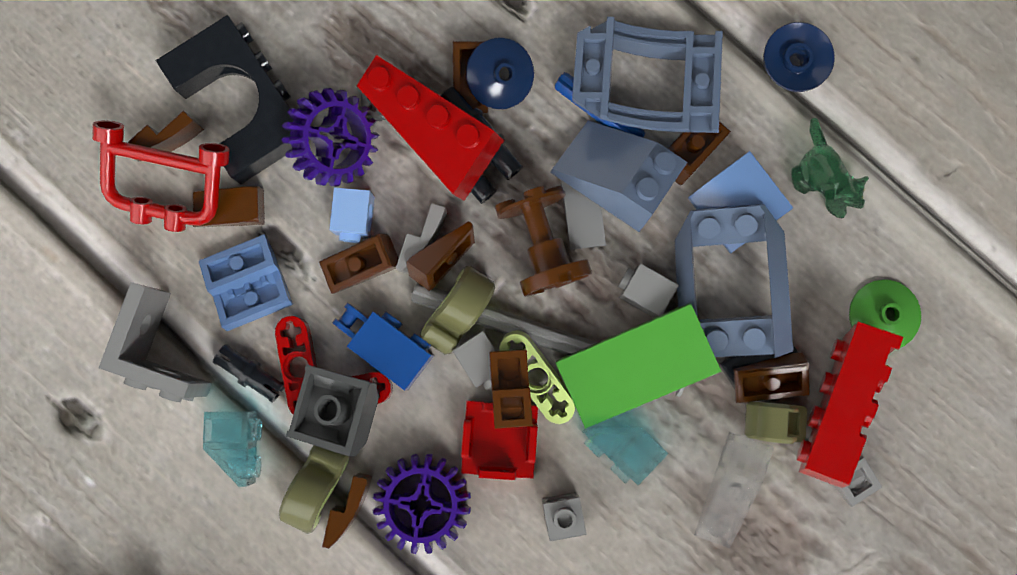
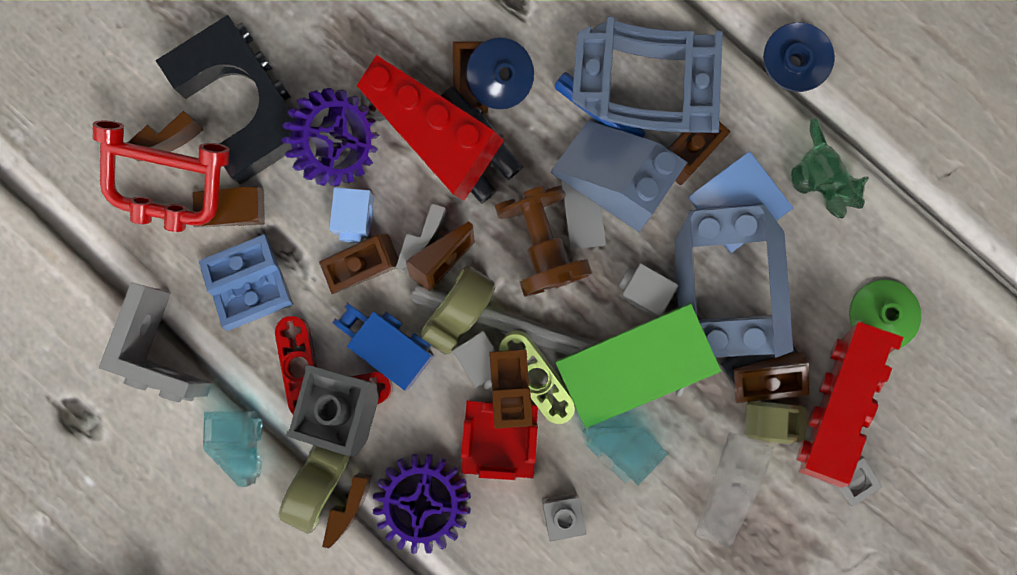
(248, 373): black pin -> none

